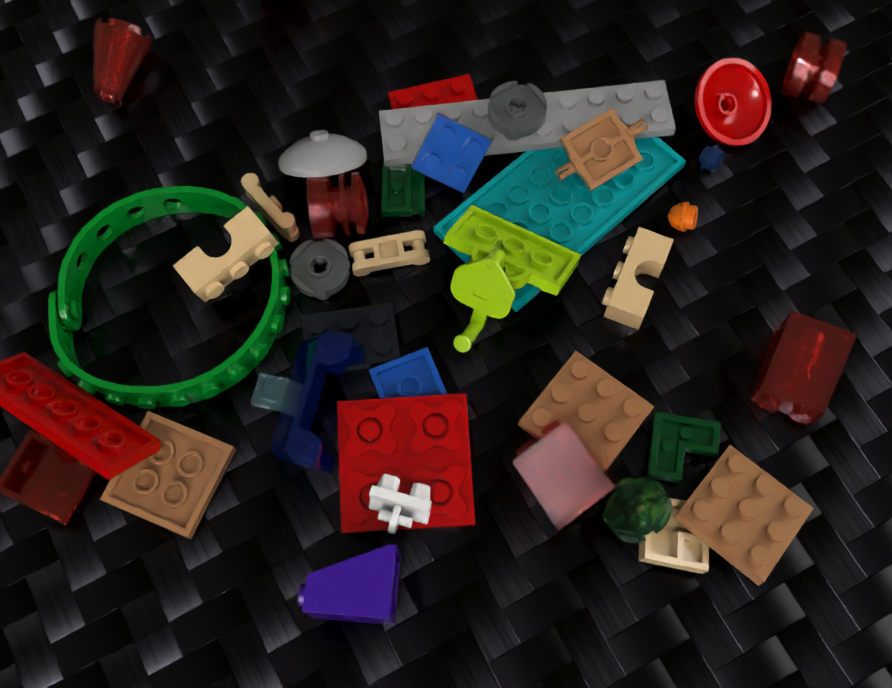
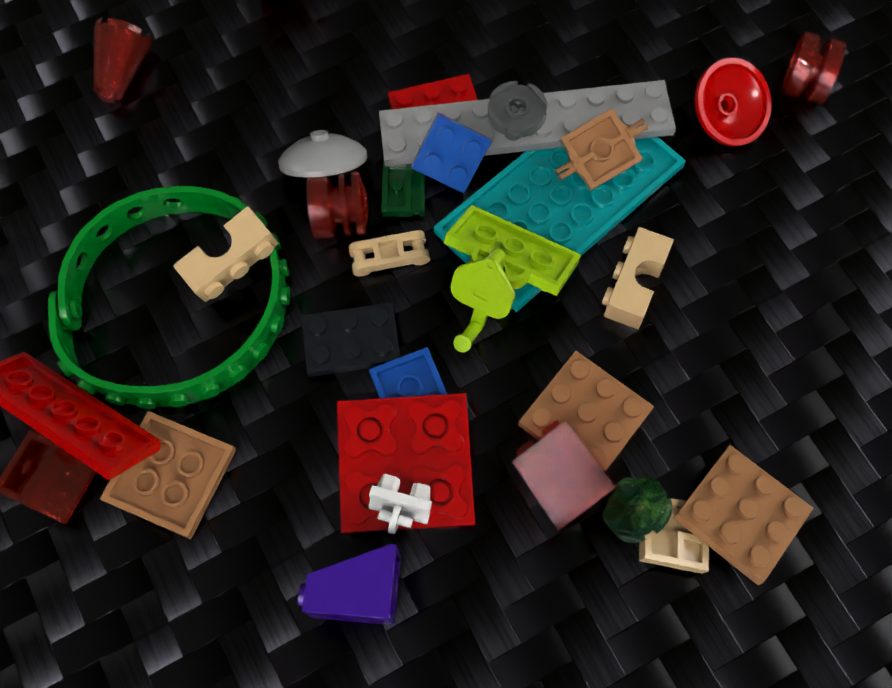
(269, 392): clear light blue plate -> none
(270, 208): tan plate -> none
(315, 358): clear blue windscreen -> none
(320, 284): dark grey plate -> none
(673, 437): dark green plate -> none
(683, 216): orange plate -> none
(711, 158): dark blue plate -> none
(802, 367): clear red slope -> none

